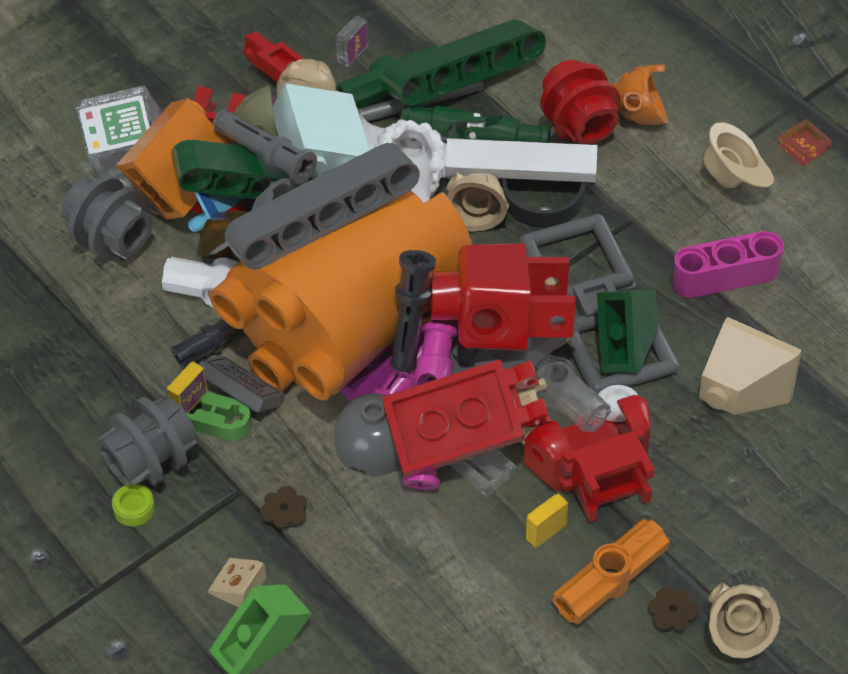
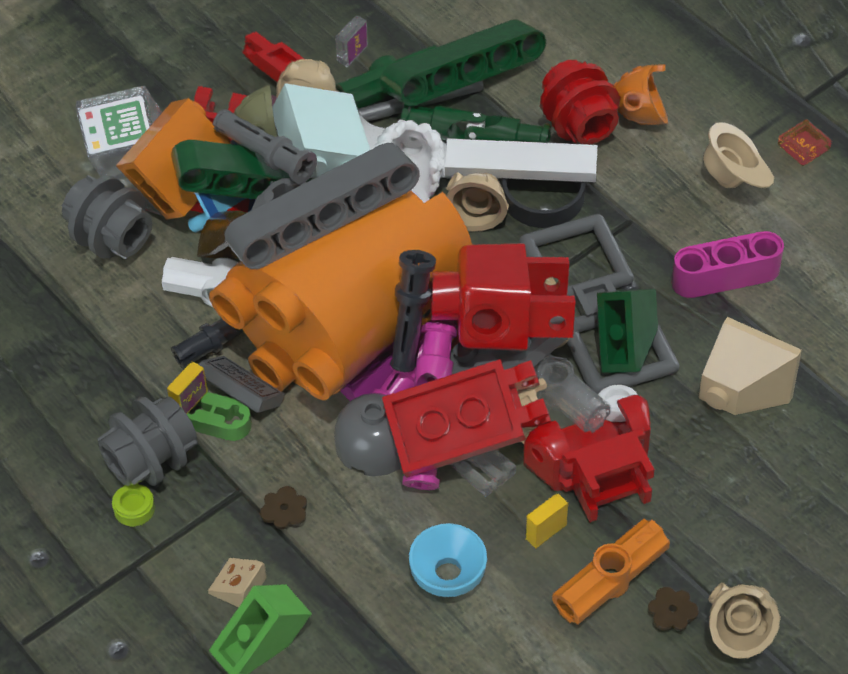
(446, 545): none -> medium azure piece

